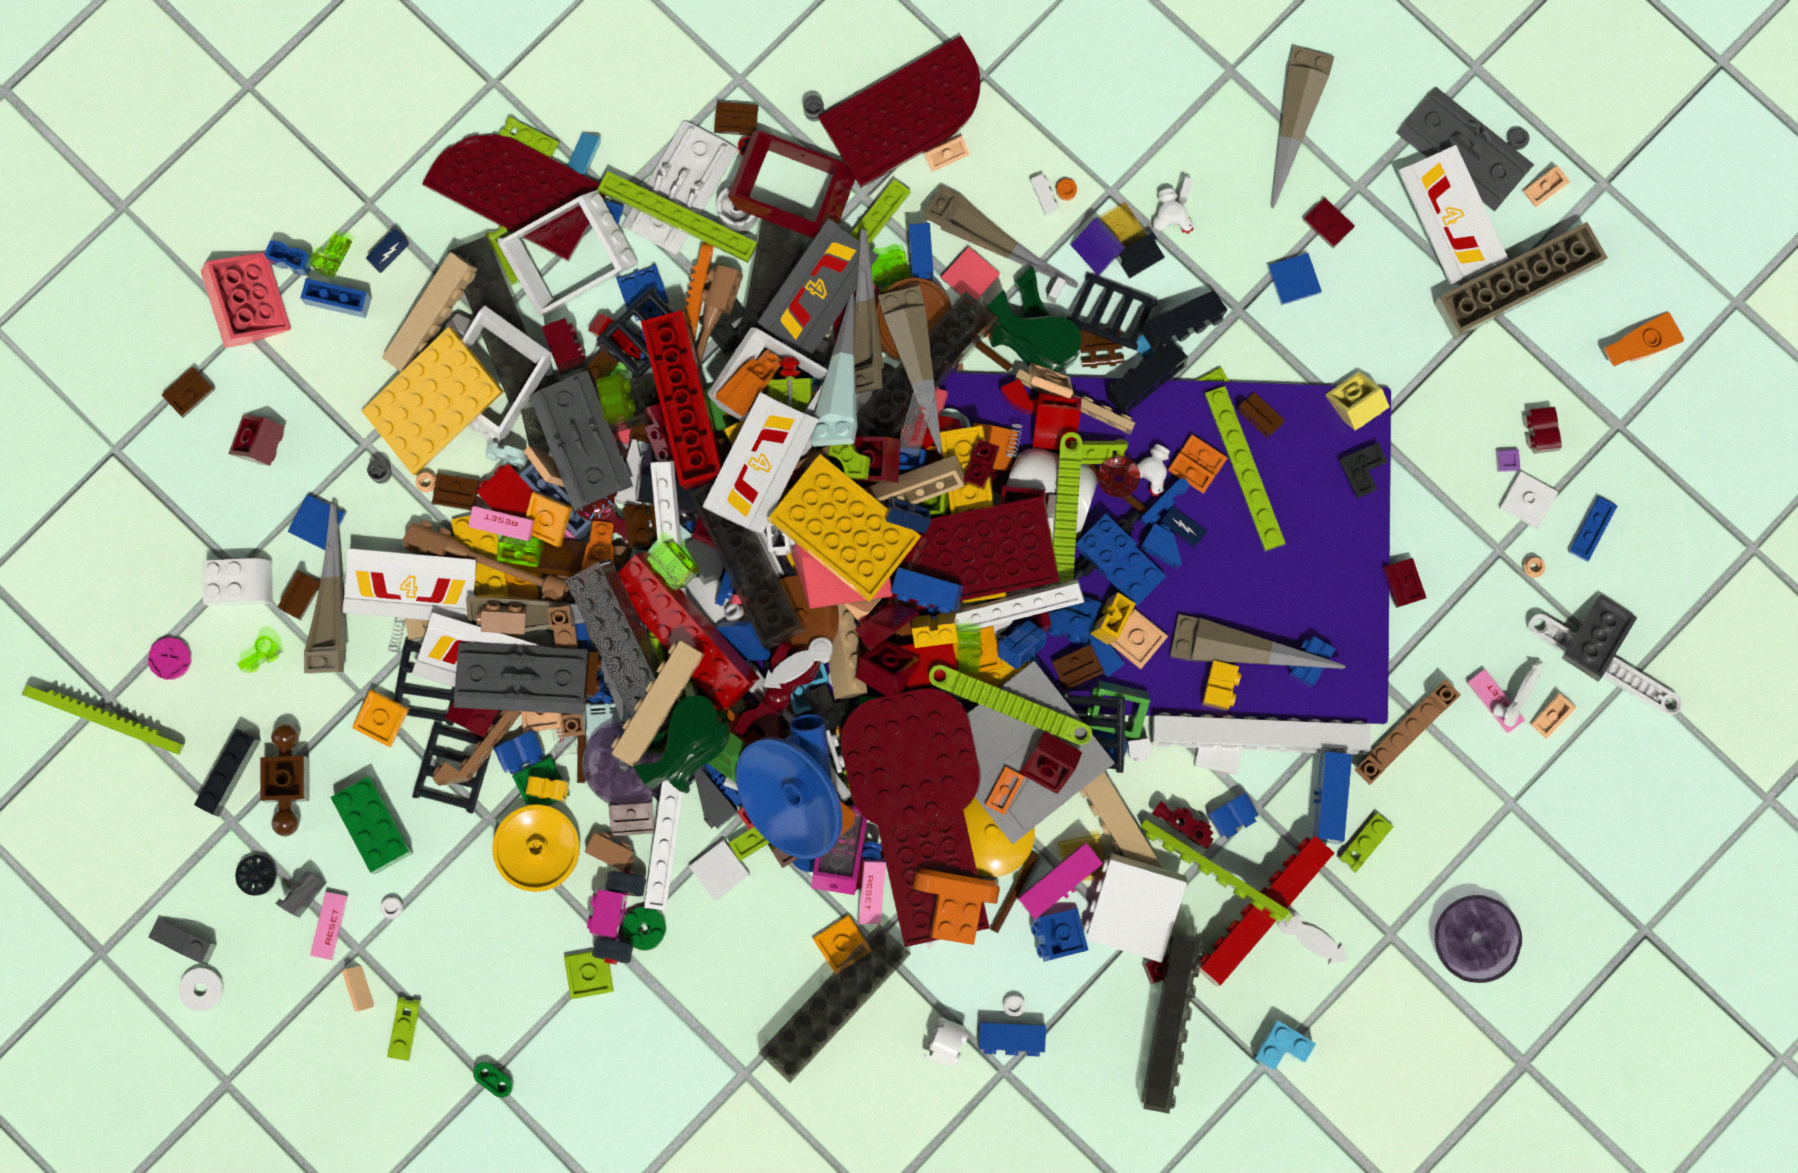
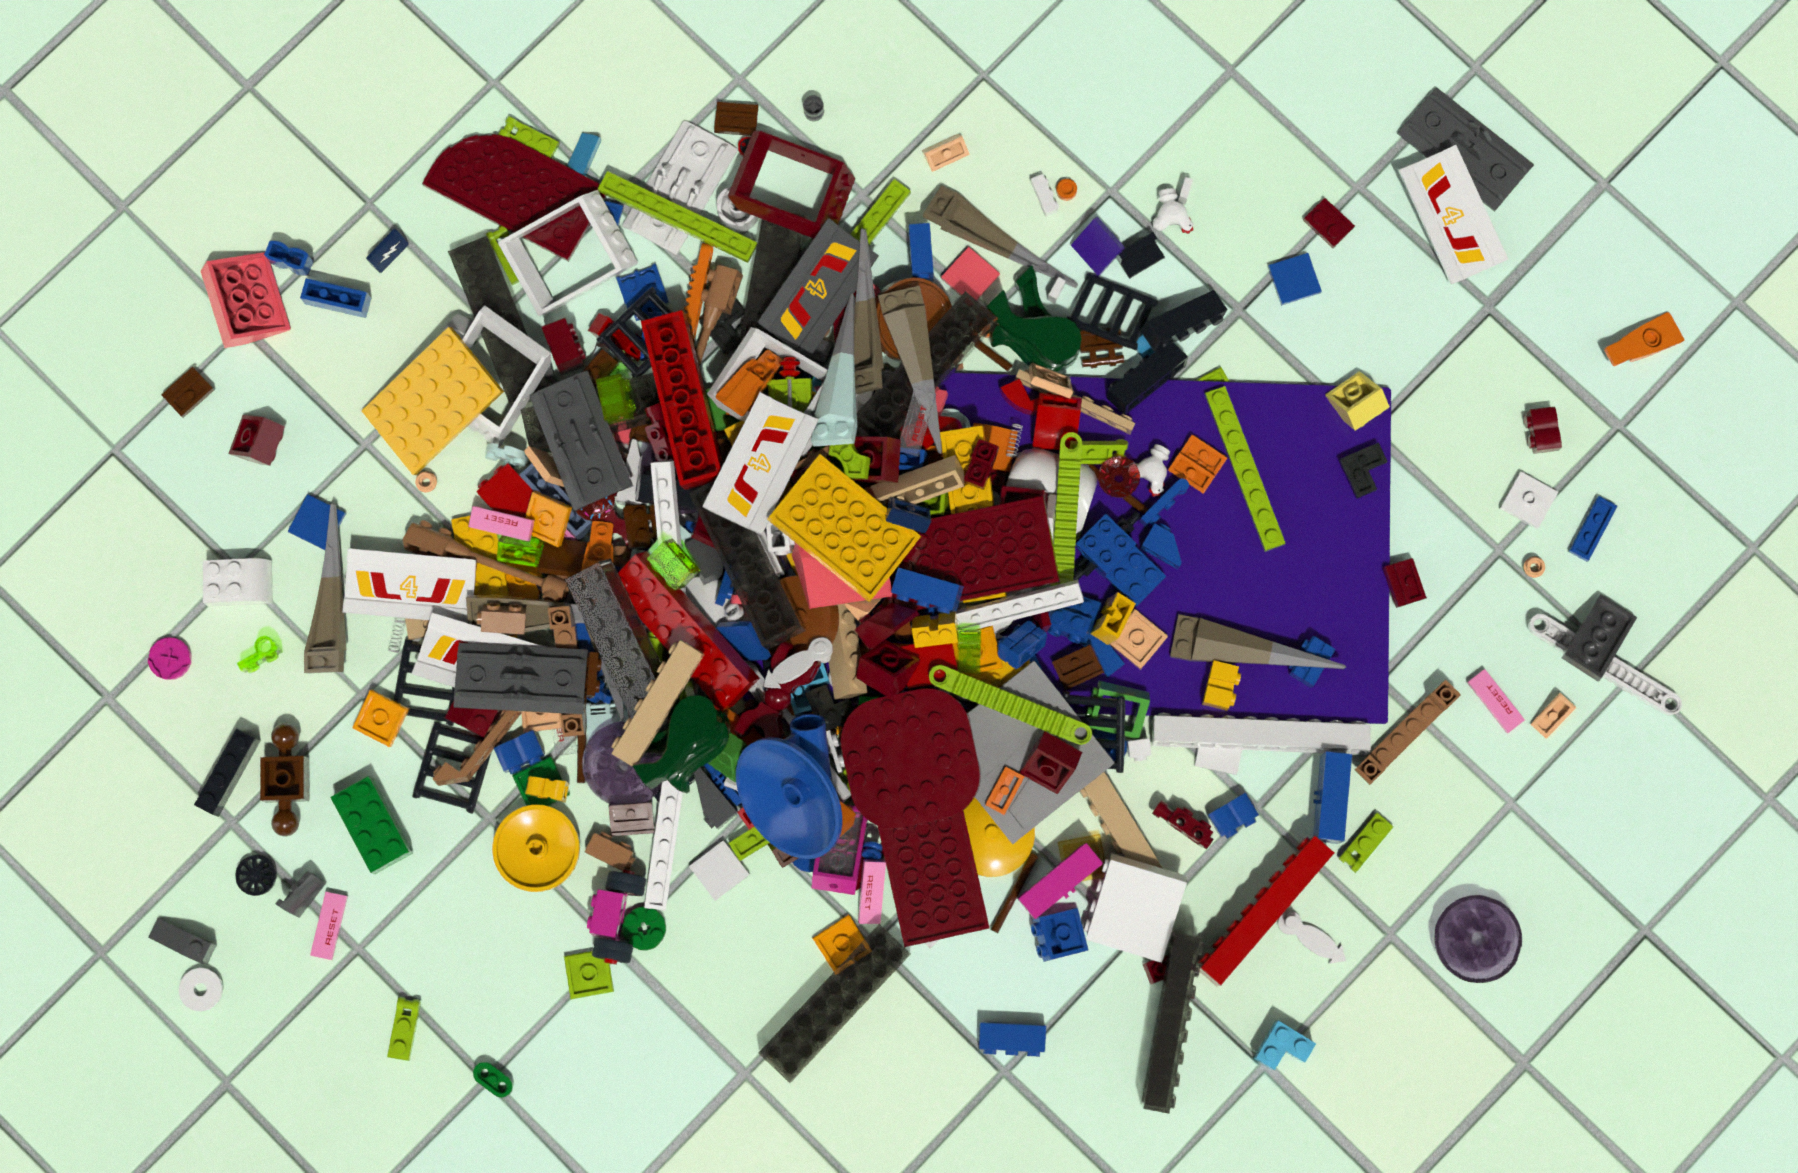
(103, 718): lime gear -> none
(299, 595): reddish brown panel -> none
(329, 261): clear neon green plate -> none
(358, 988): light nougat slope -> none
(376, 468): dark grey wheel -> none
(391, 907): white tile -> none
(430, 311): tan brick -> none
(455, 492): reddish brown plate -> none
(890, 267): clear neon green brick -> none
(905, 112): dark red plate -> none
(945, 1043): white brick -> none
(957, 903): orange piece -> none
(1014, 1005): white tile -> none
(1124, 225): clear yellow tile -> none
(1183, 527): dark blue slope -> none
(1223, 877): lime plate -> none
(1260, 415): reddish brown panel -> none
(1304, 86): dark tan plate -> none
(1508, 460): medium lavender tile -> none
(1512, 712): white brick -> none
(1518, 138): dark grey tile -> none
(1521, 280): dark tan brick -> none
(1546, 186): light nougat slope -> none

